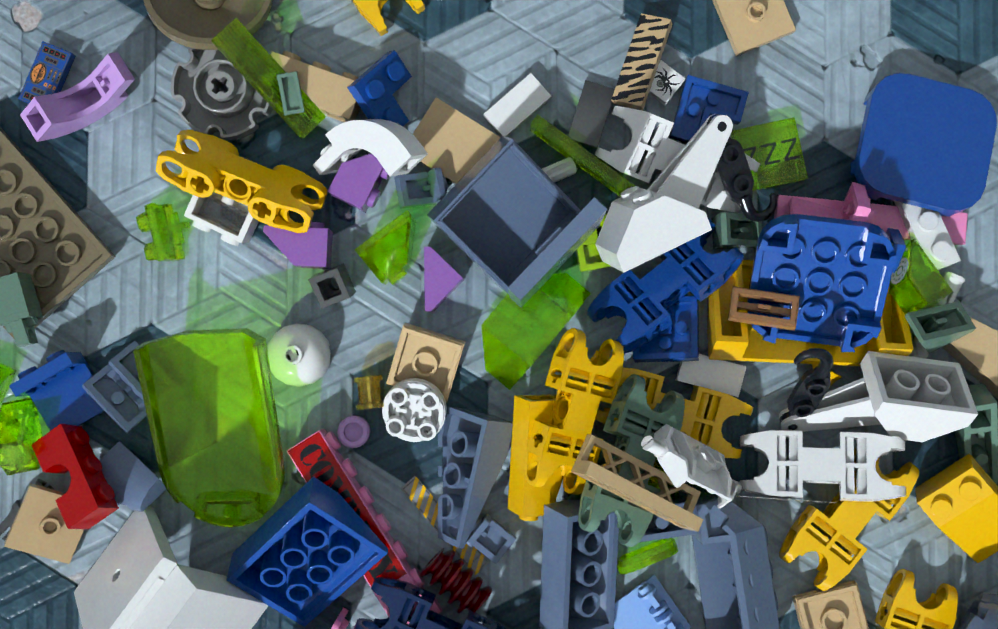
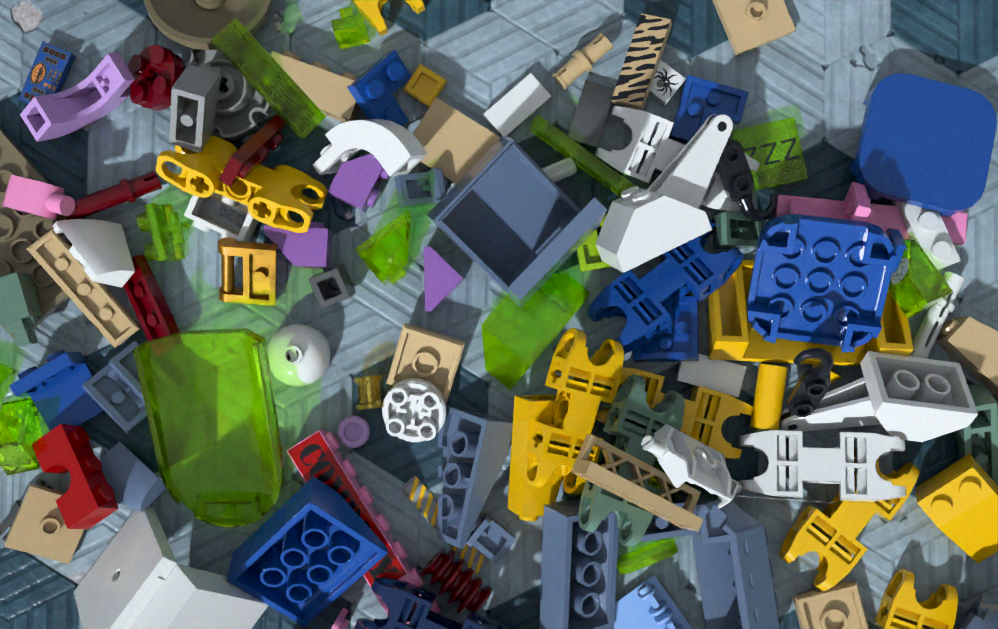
(37, 198): none -> bright pink piece
(91, 297): none -> tan tile
(99, 248): none -> white slope
(124, 191): none -> dark red pin
(147, 90): none -> dark red plate
(149, 301): none -> dark red plate
(194, 106): none -> light grey hinge
(253, 151): none -> dark red plate
(258, 272): none -> plate
(290, 93): sand green piece -> none
(350, 29): none -> clear neon green tile
(425, 85): none -> yellow tile
(582, 61): none -> tan pin
(761, 320): medium nougat tile -> none
(768, 396): none -> yellow piece
(940, 325): sand green slope -> none

